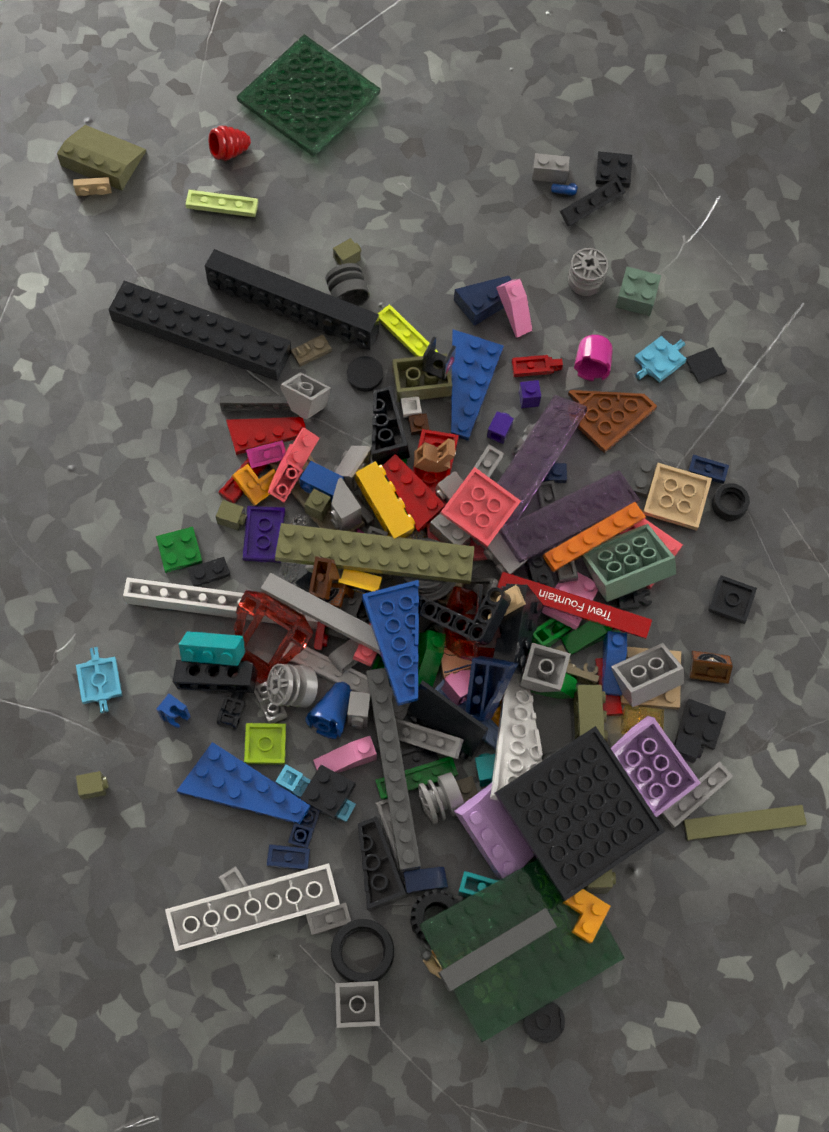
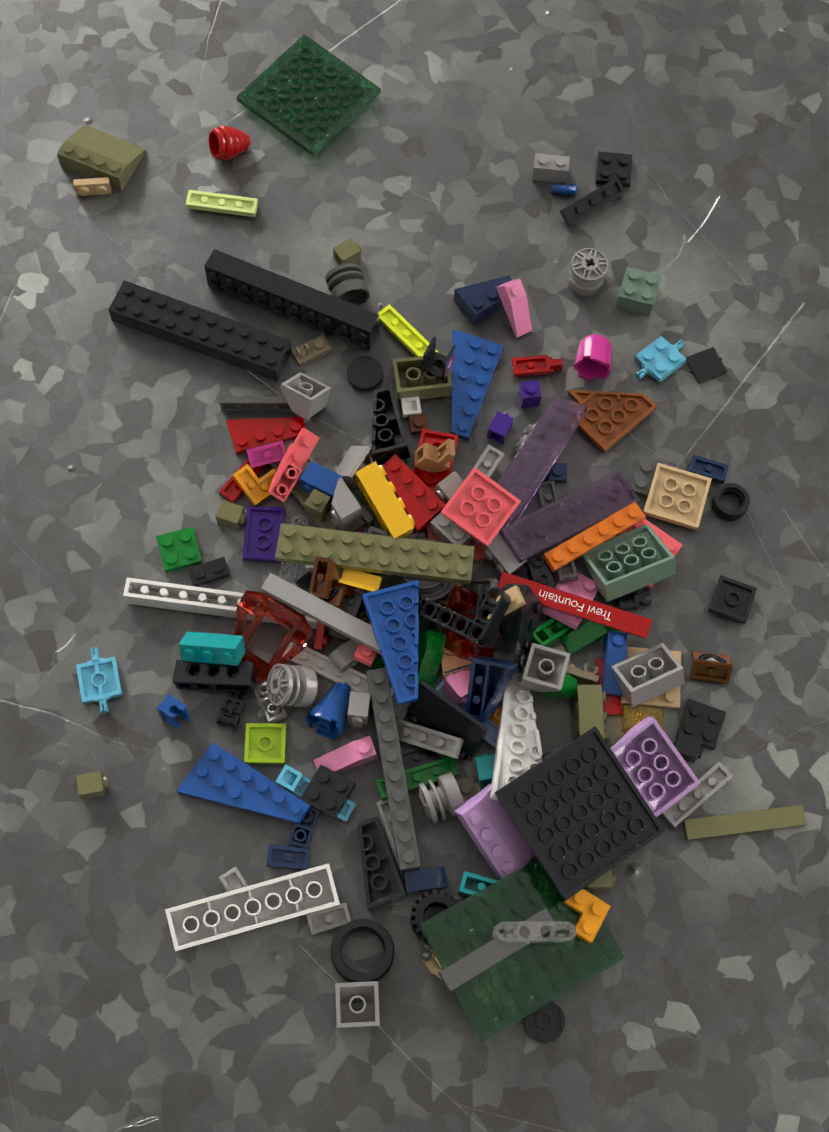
(534, 929): none -> clear beam

